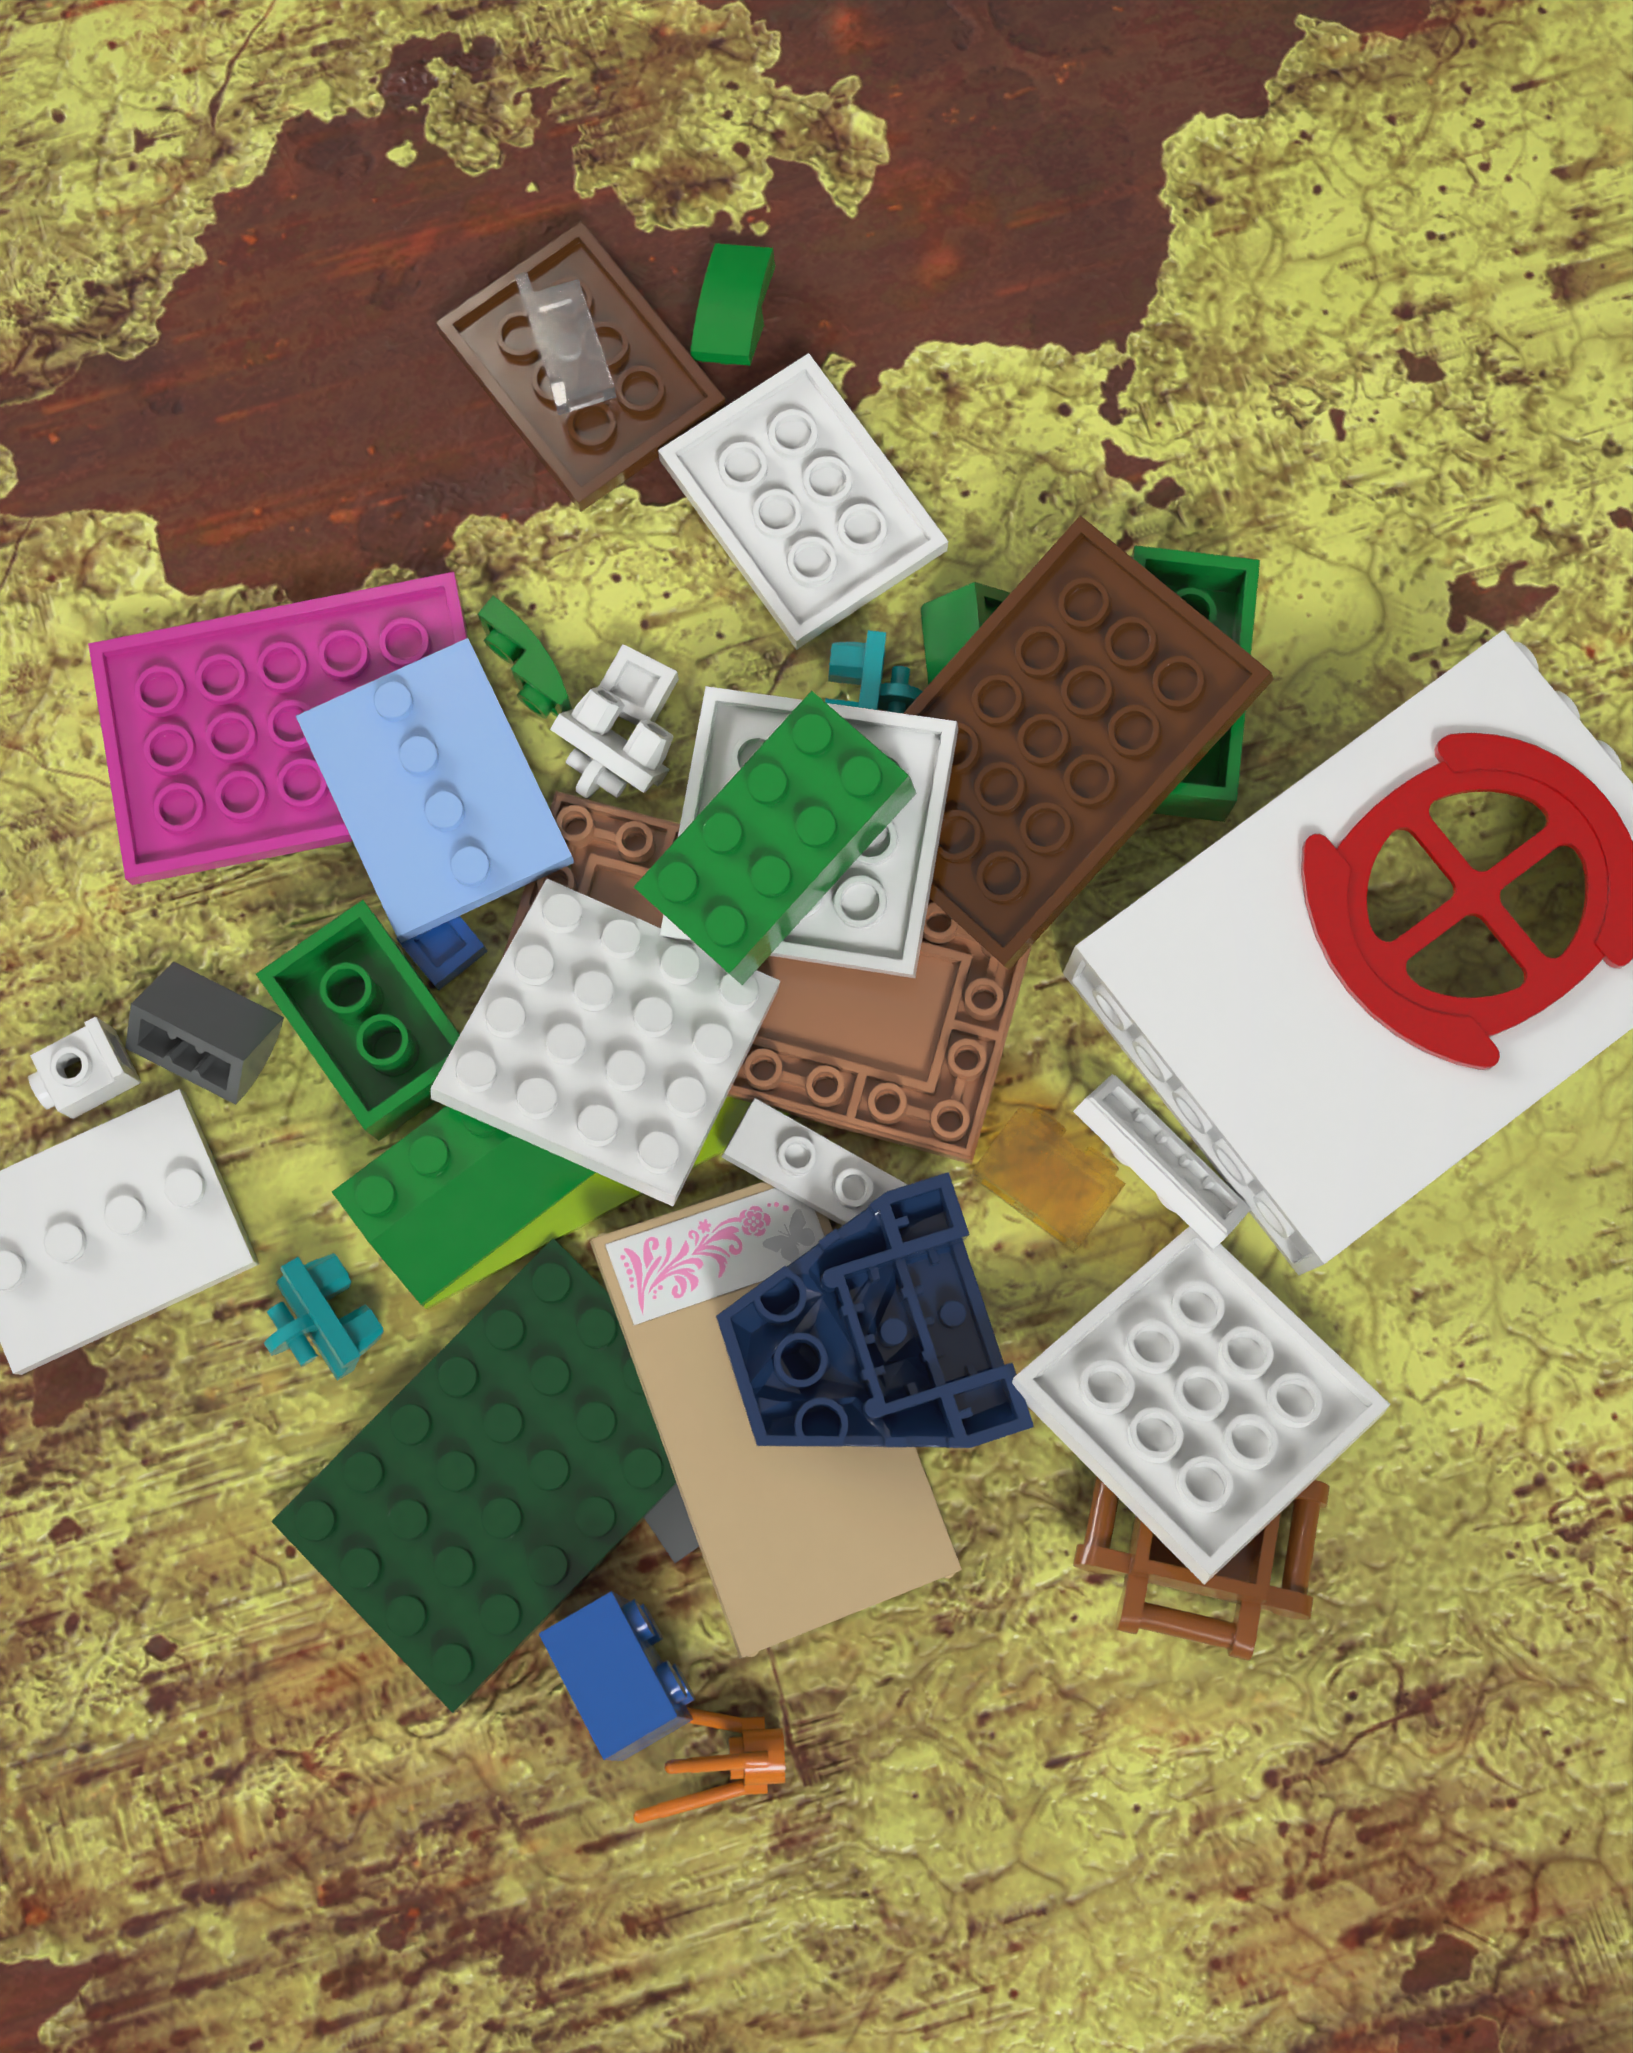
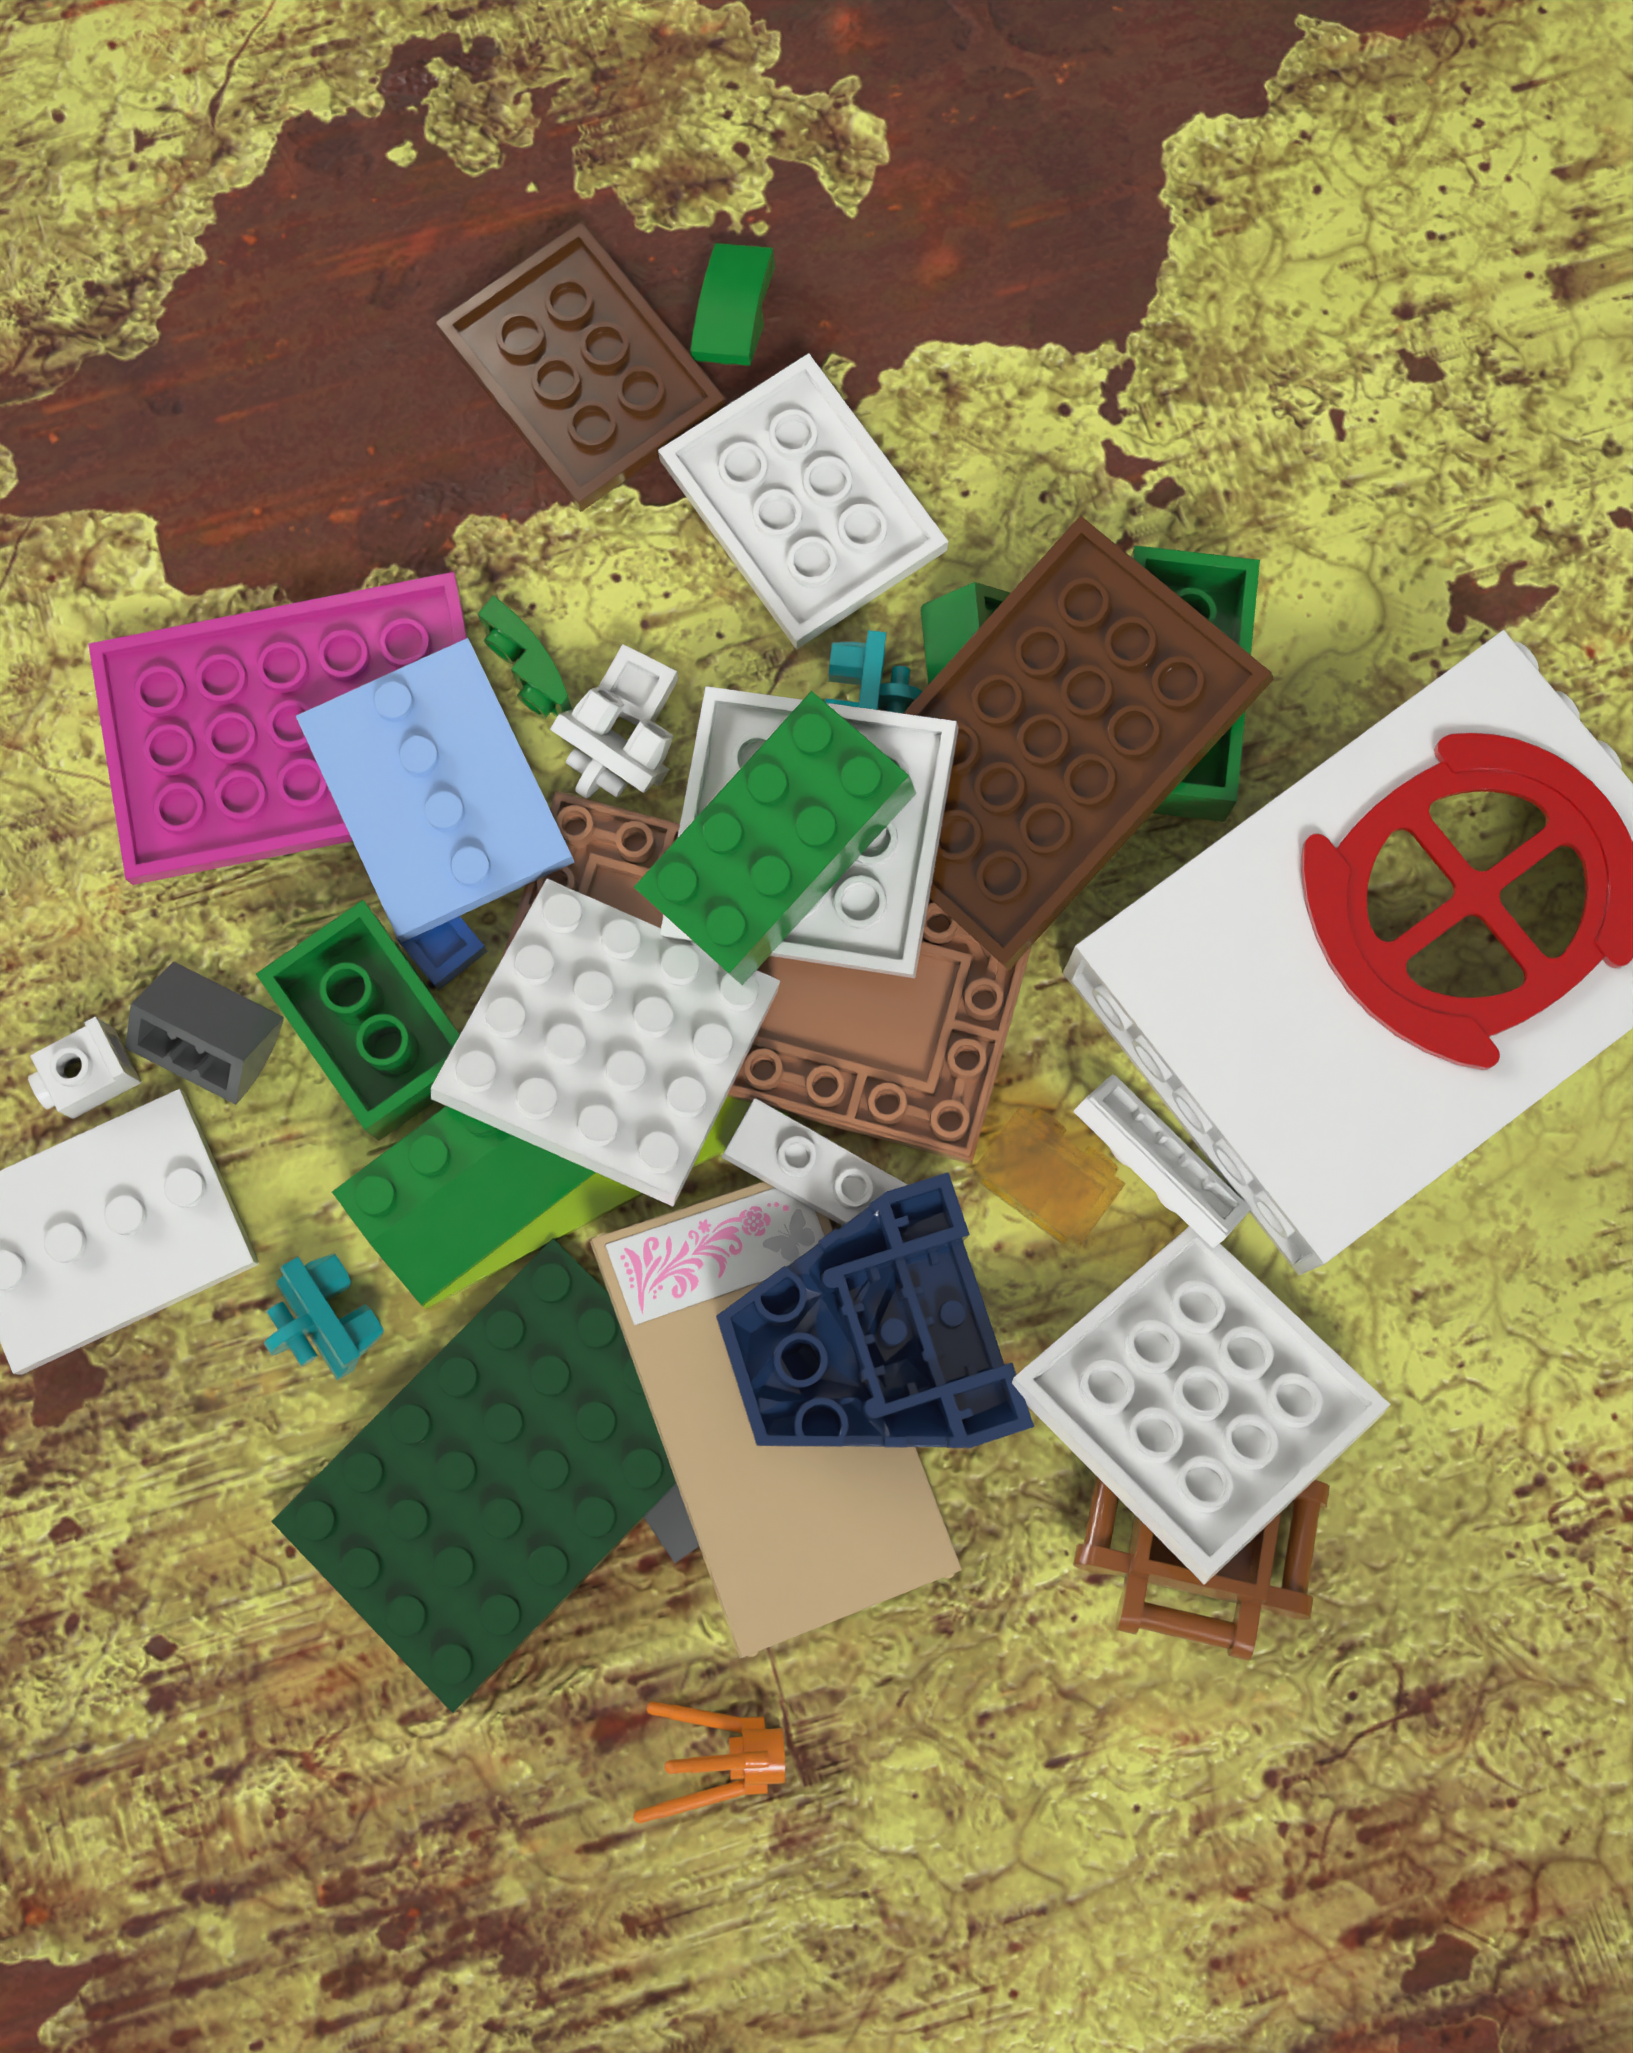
(566, 344): clear panel -> none
(618, 1675): blue brick -> none

